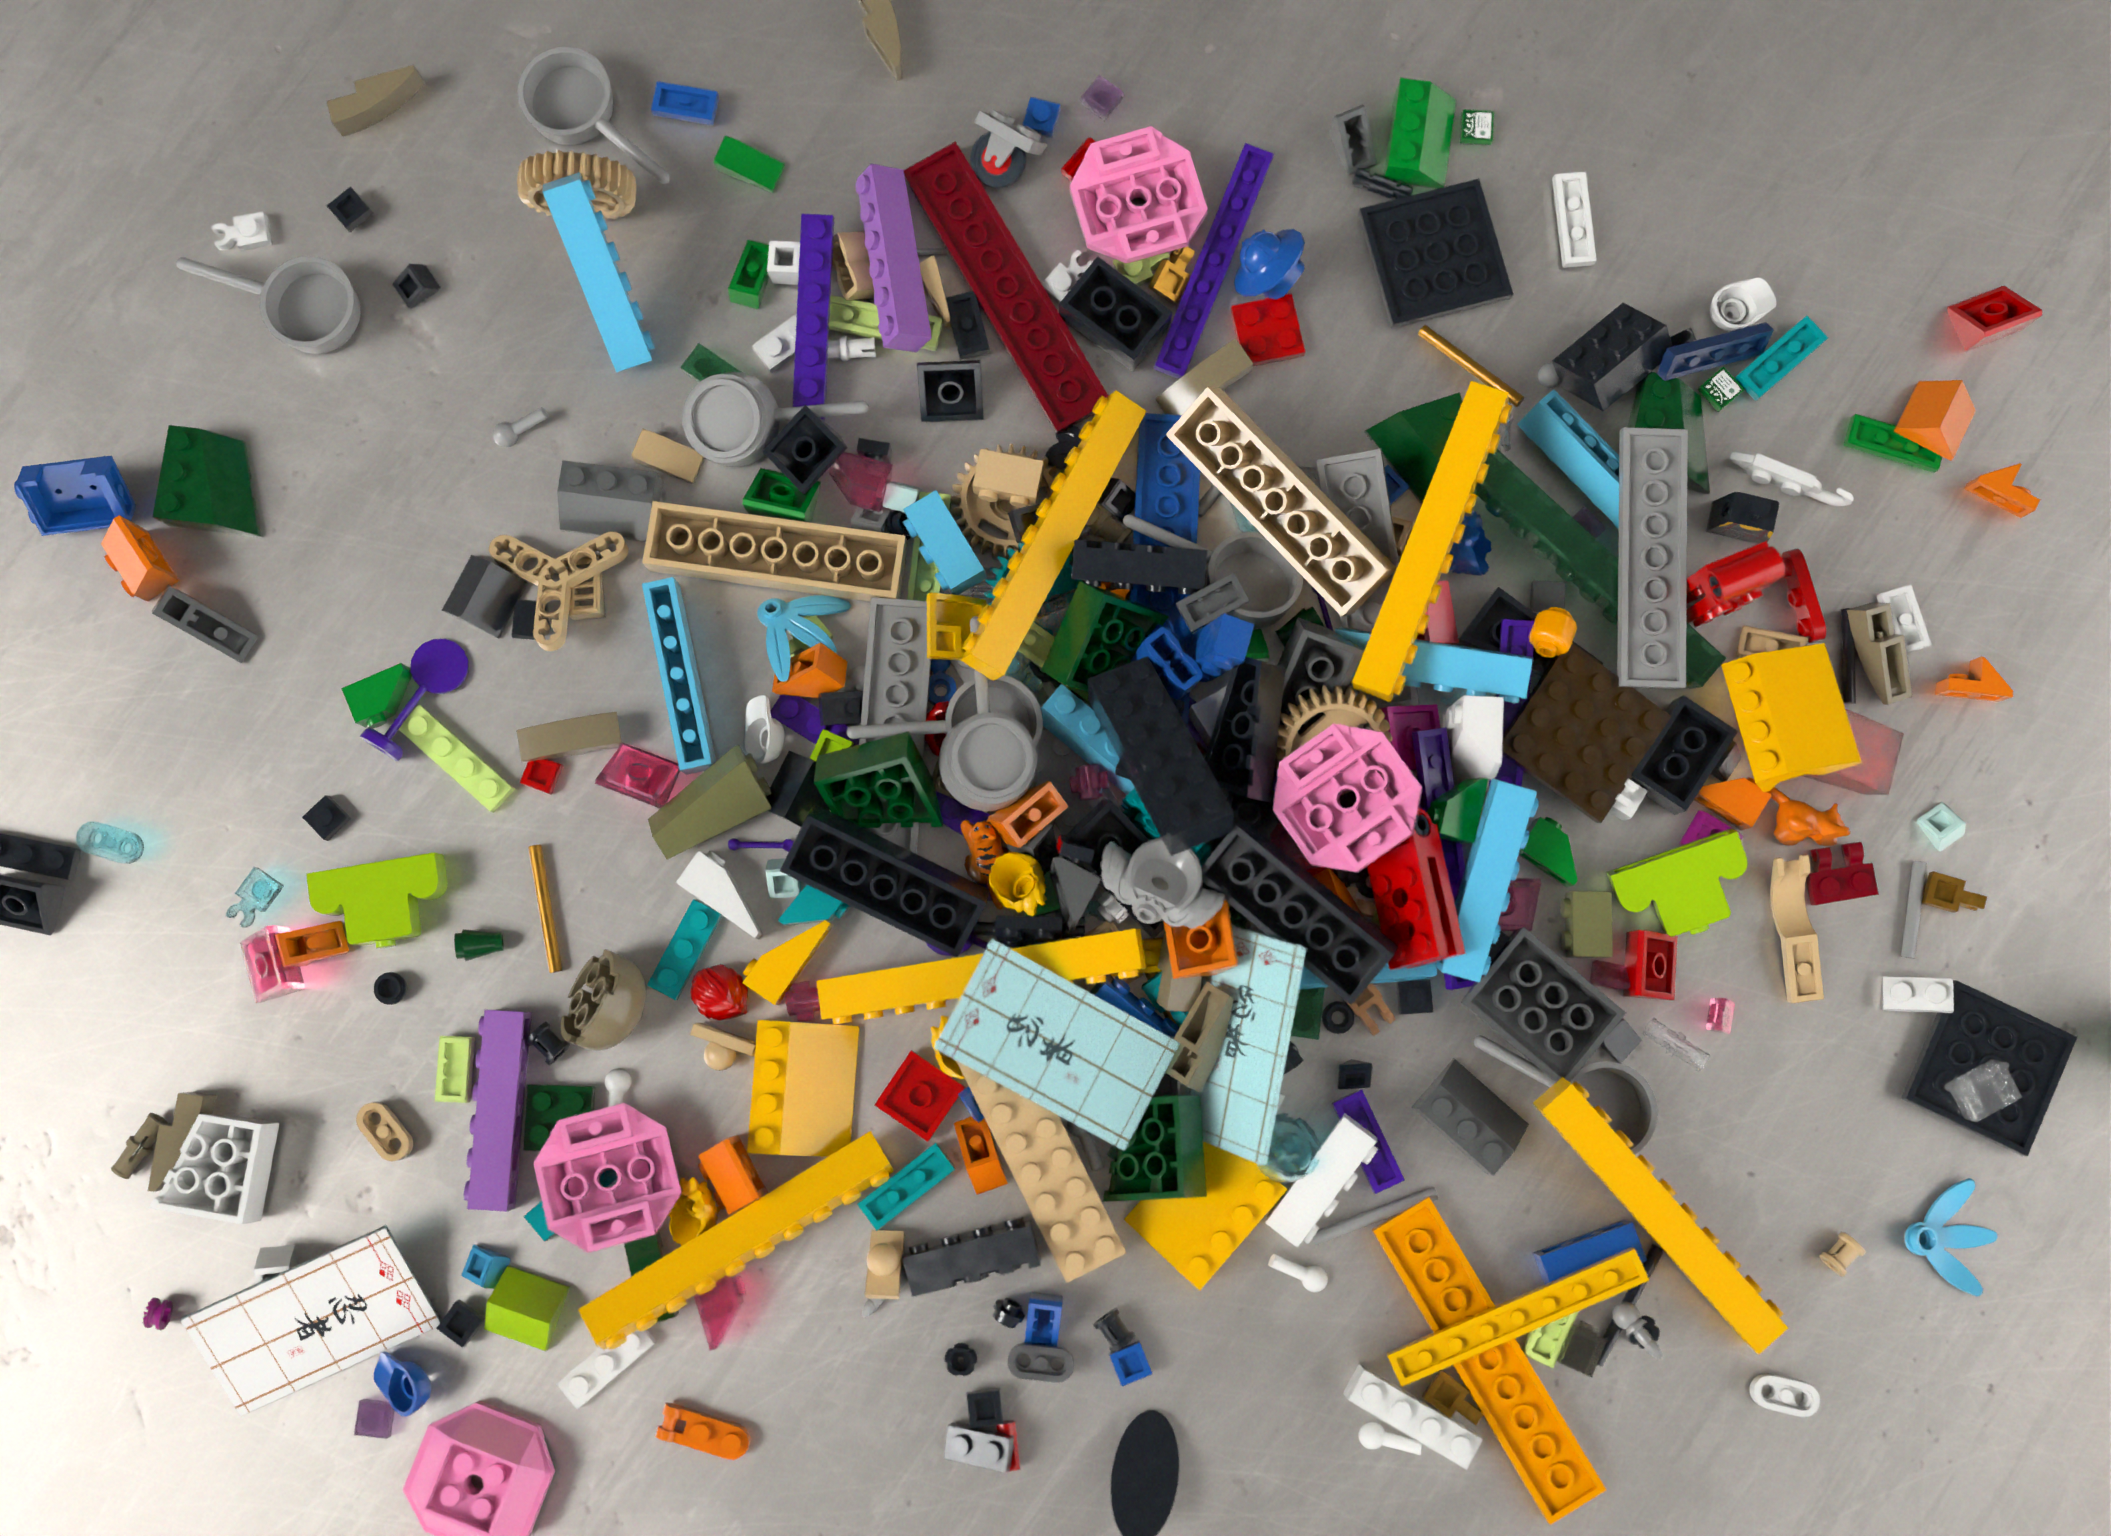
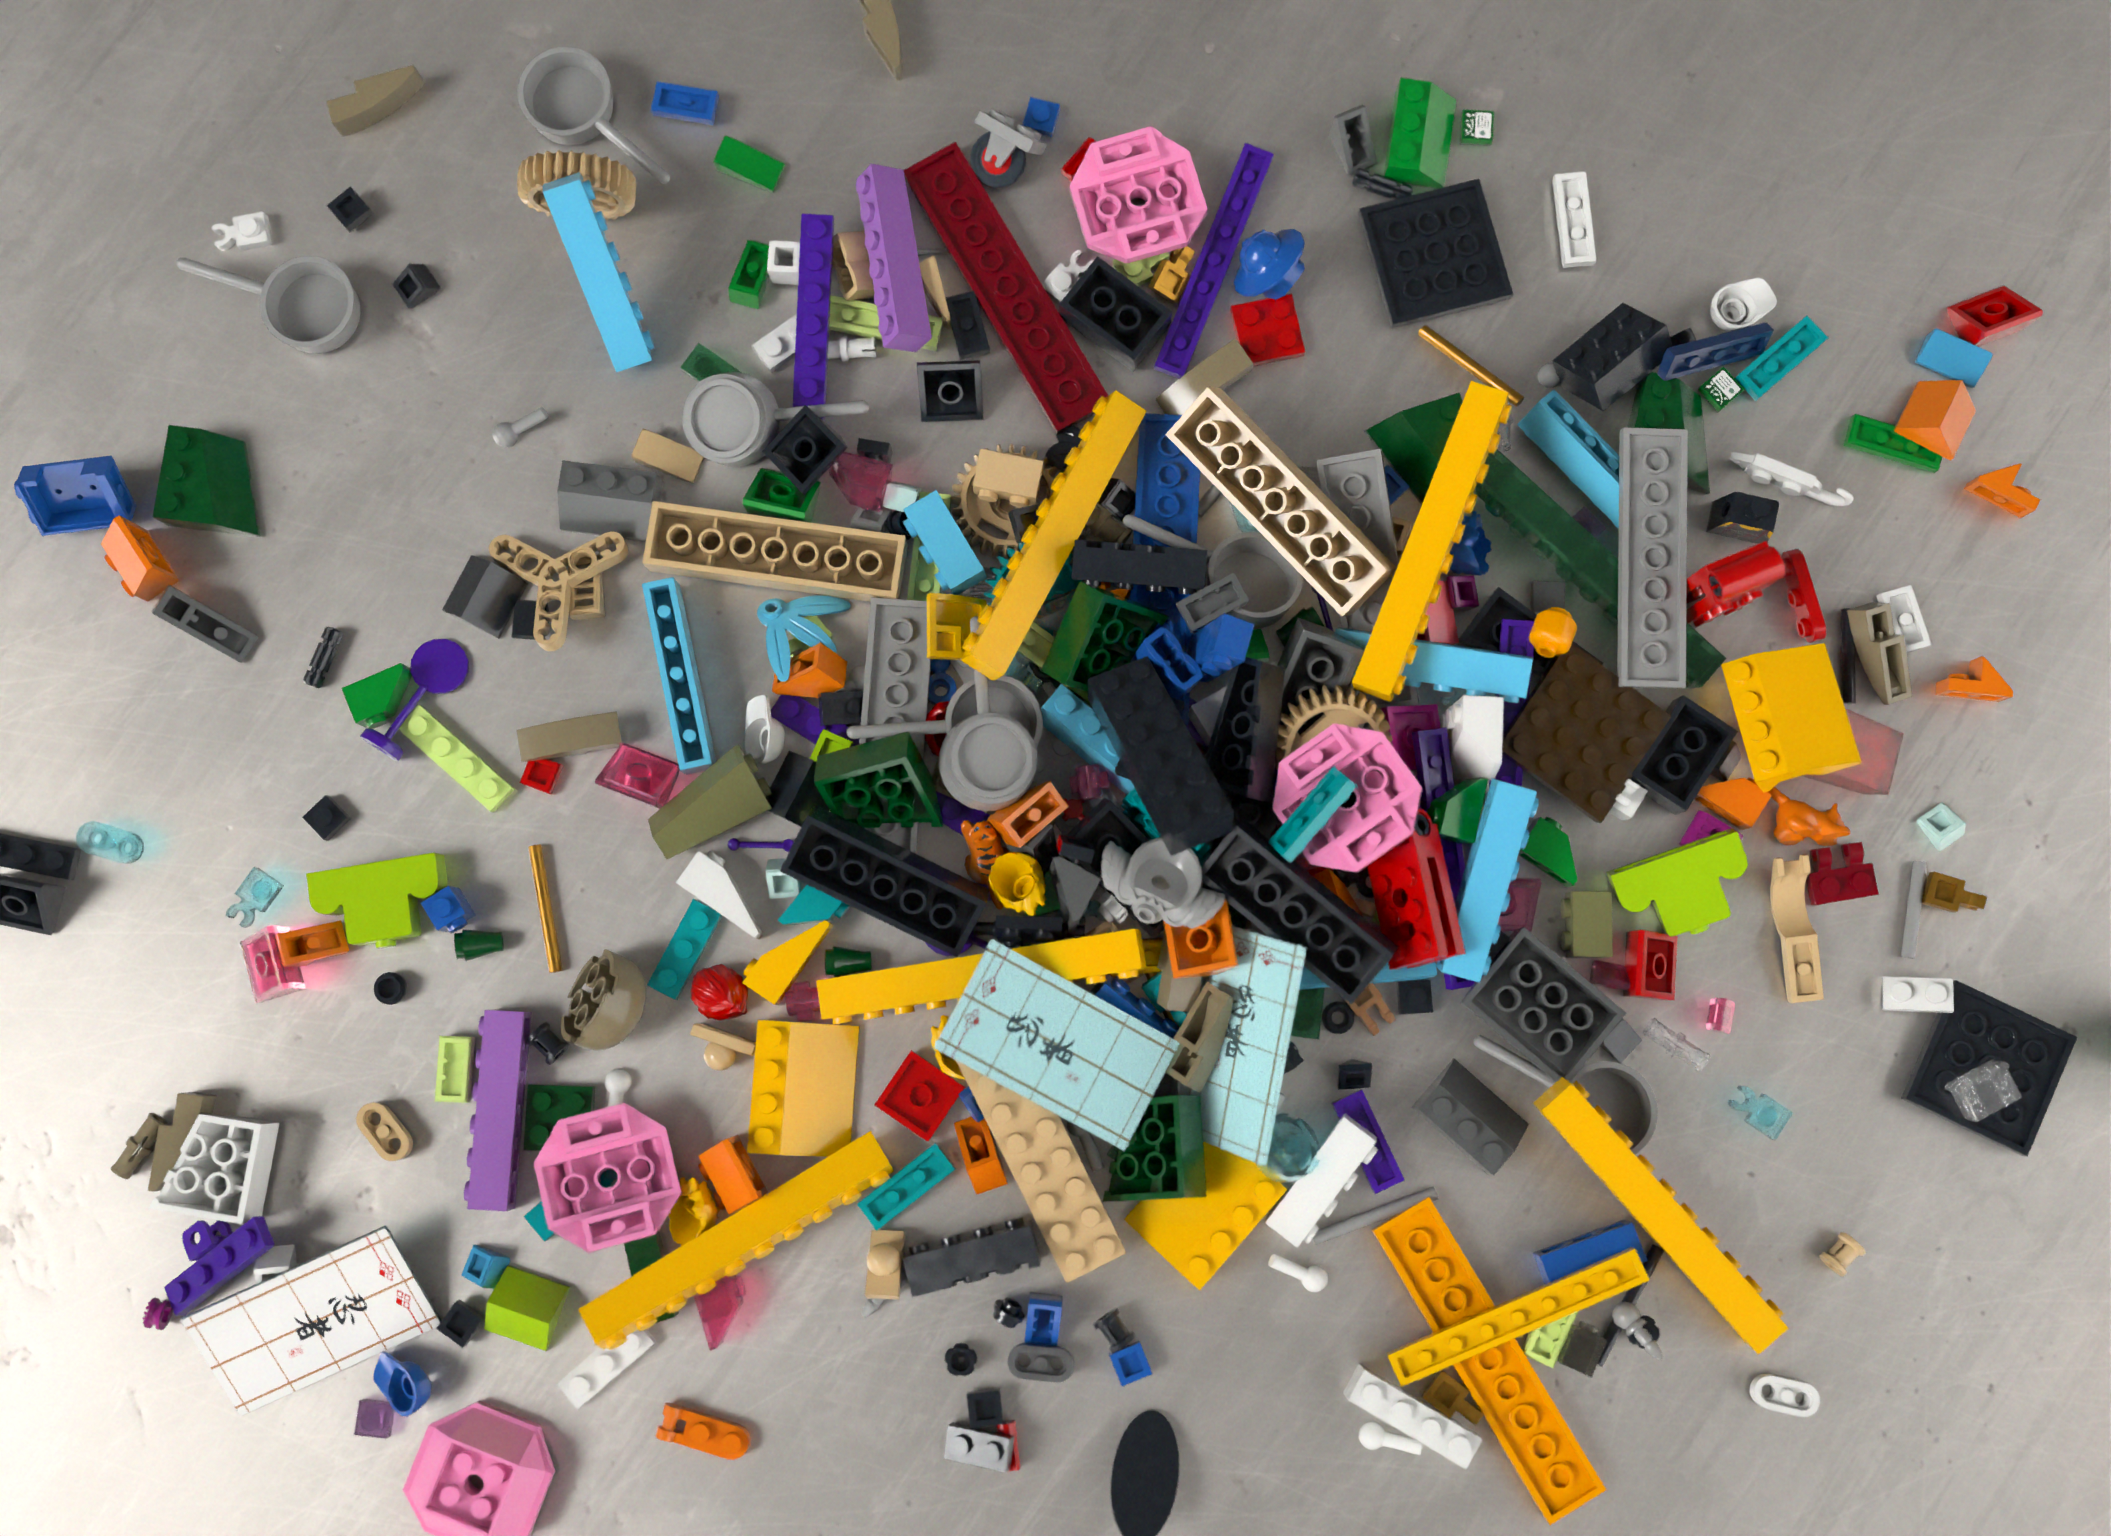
(216, 1259): none -> dark purple plate
(323, 657): none -> black axle
(448, 909): none -> blue brick
(846, 961): none -> dark green cone
(1074, 810): none -> red piece
(1102, 97): clear purple plate -> none
(1312, 814): none -> teal plate
(1462, 592): none -> magenta slope
(1759, 640): tan slope -> none
(1763, 1113): none -> clear light blue plate
(1935, 1237): medium azure plant -> none
(1953, 357): none -> dark azure slope

